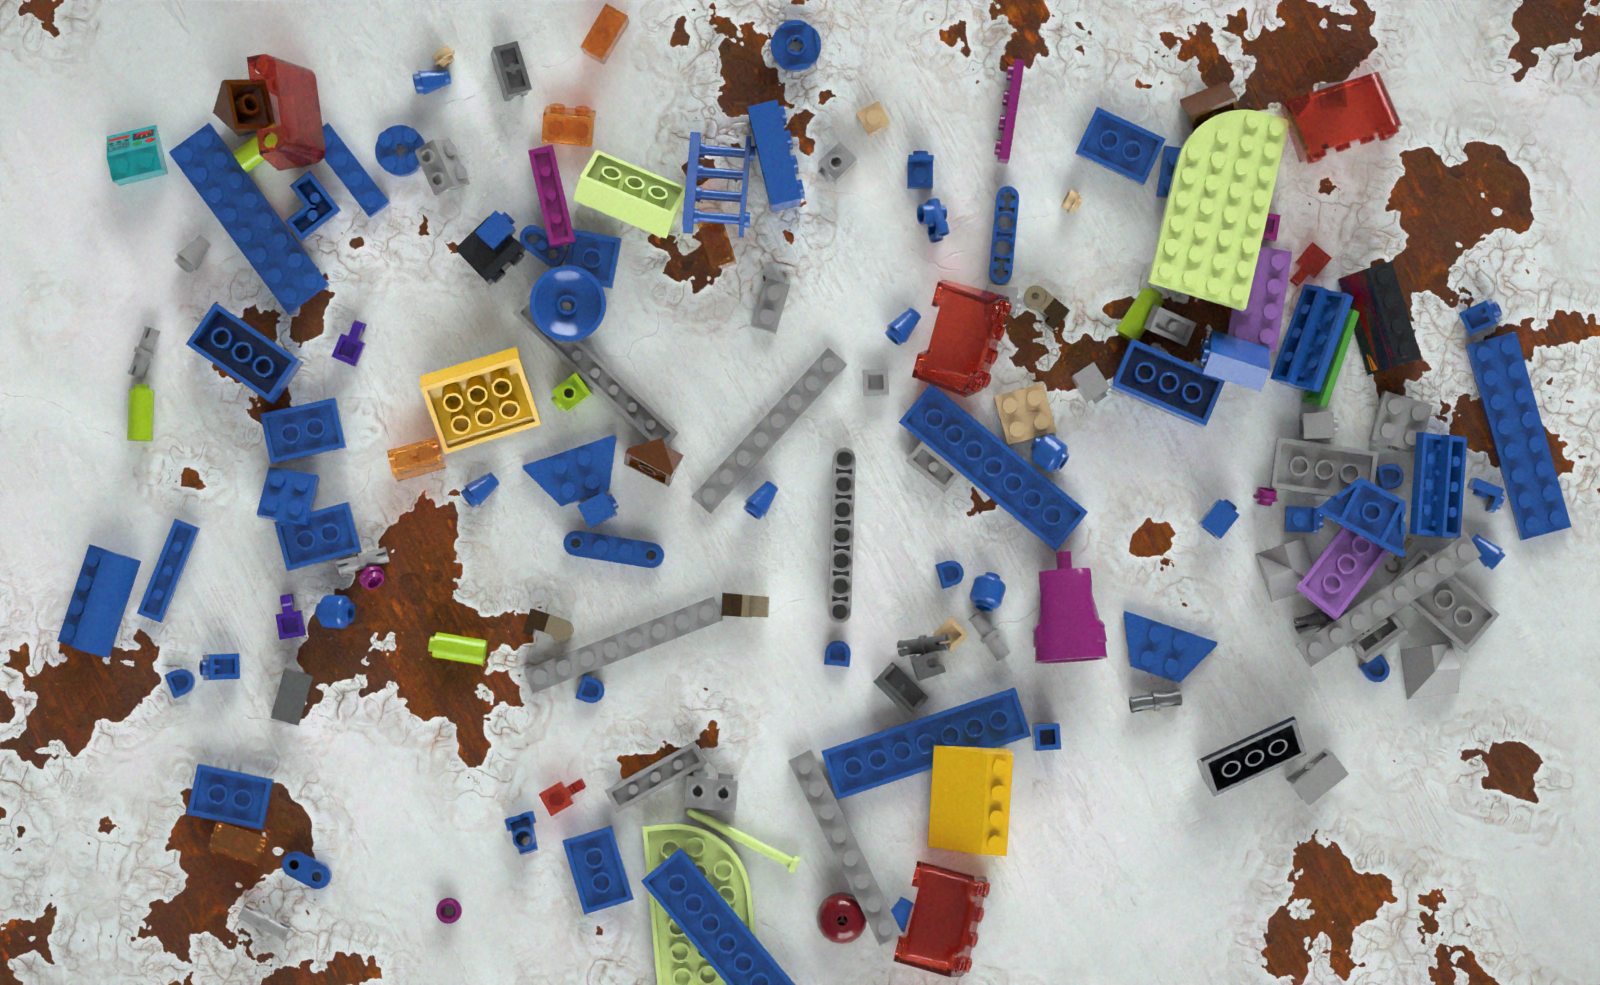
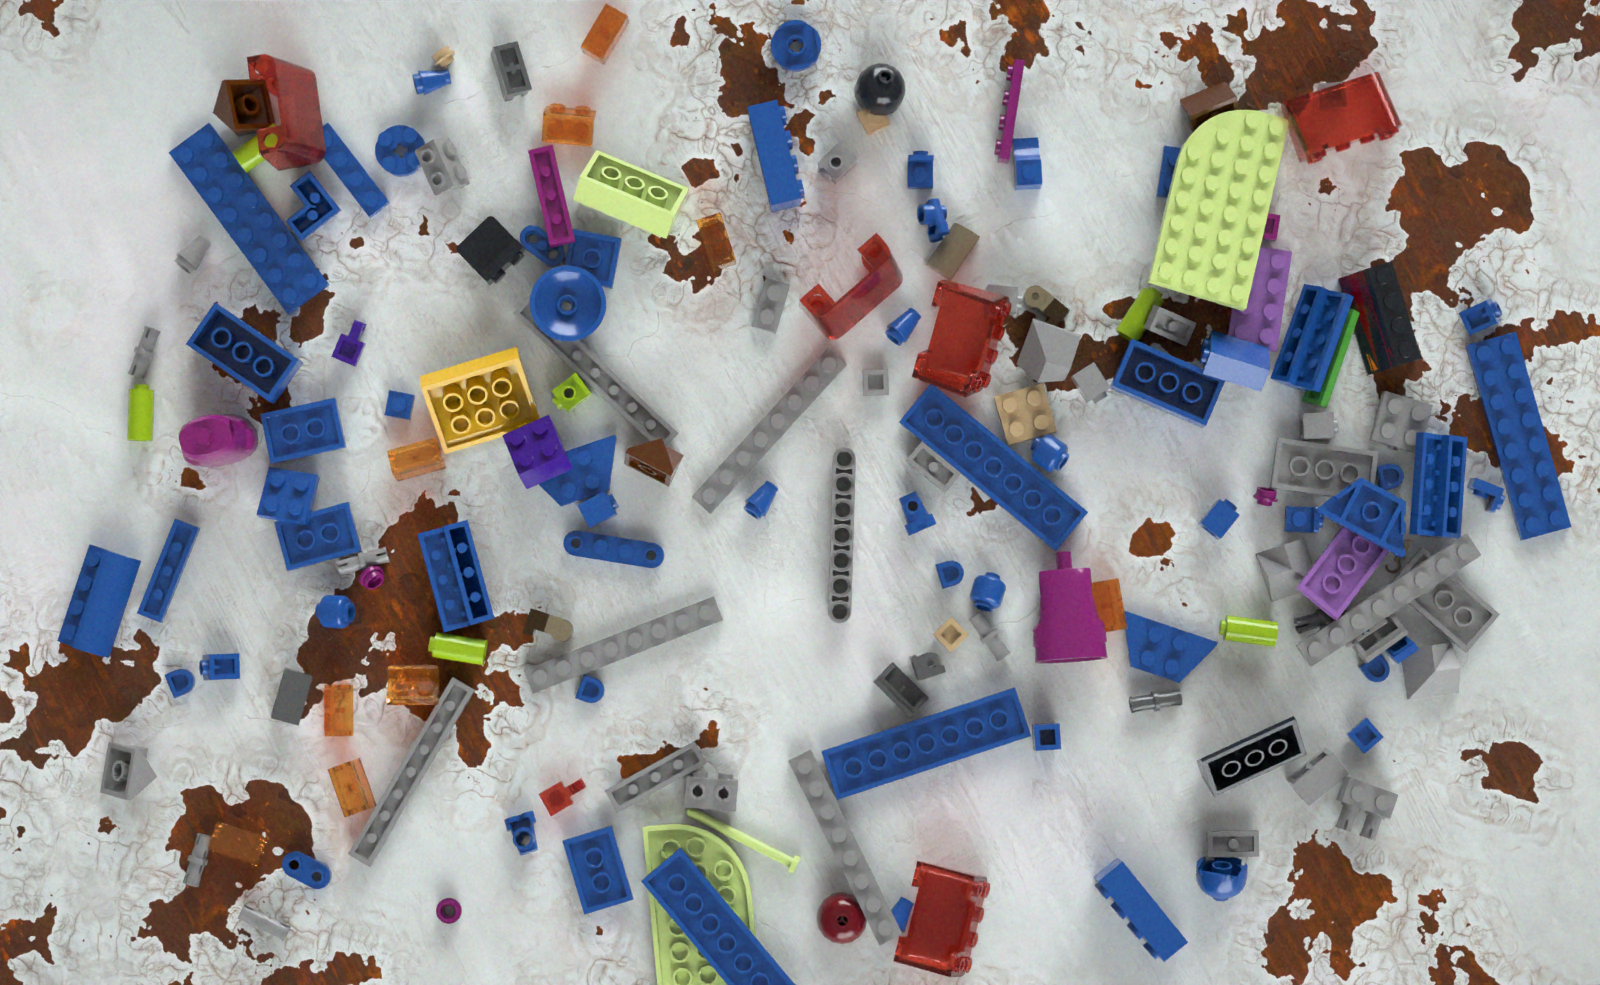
(126, 771): none -> light grey slope
(135, 155): teal slope -> none
(197, 860): none -> light grey pin
(217, 440): none -> magenta torso
(230, 796): blue plate -> none
(290, 622): dark purple plate -> none
(338, 710): none -> clear orange hinge
(352, 787): none -> clear orange hinge
(399, 405): none -> blue plate
(411, 772): none -> light grey plate
(413, 684): none -> clear orange bracket
(455, 576): none -> blue brick
(480, 489): blue cone -> none
(496, 230): blue brick -> none
(537, 452): none -> dark purple brick
(695, 194): blue fence -> none
(744, 605): leg -> none
(837, 654): blue tile -> none
(839, 317): none -> clear red windscreen
(880, 89): none -> black cylinder
(917, 519): none -> blue plate
(923, 645): dark grey pin -> none
(952, 251): none -> dark tan brick
(970, 799): yellow slope -> none
(1003, 235): blue beam -> none
(1027, 163): none -> blue arch
(1048, 352): none -> light grey slope
(1072, 201): tan plate -> none
(1109, 604): none -> clear orange hinge
(1120, 146): blue plate -> none
(1140, 909): none -> blue brick
(1221, 877): none -> blue cylinder
(1232, 843): none -> light grey plate
(1249, 630): none -> lime brick
(1310, 263): clear red plate -> none
(1360, 795): none -> light grey brick
(1364, 735): none -> blue plate
(1401, 649): none -> blue tile
(1490, 553): blue cone -> none

